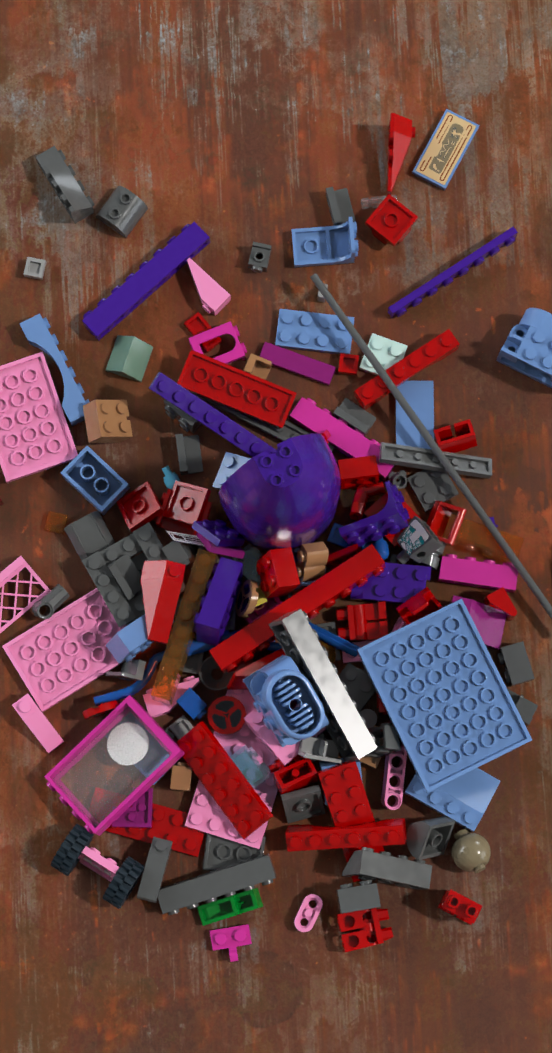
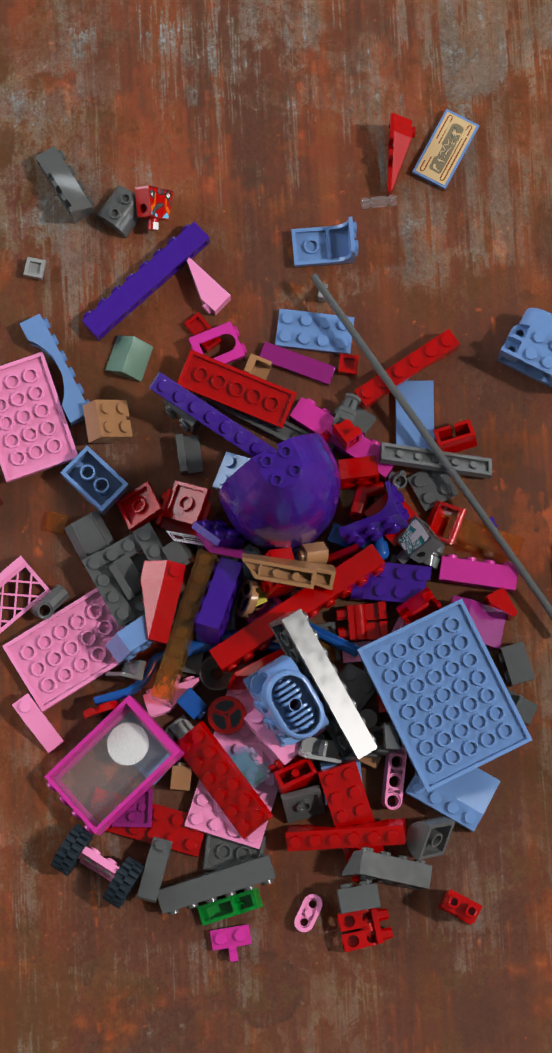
(153, 205): none -> red torso
(170, 477): medium azure cylinder -> none
(260, 249): dark grey brick -> none
(290, 571): none -> medium nougat wedge
(339, 205): dark grey panel -> none
(346, 412): none -> dark grey connector
(347, 434): none -> red panel
(385, 350): light aqua plate -> none
(391, 221): red panel -> none
(446, 277): dark purple plate -> none
(470, 851): dark tan brick -> none

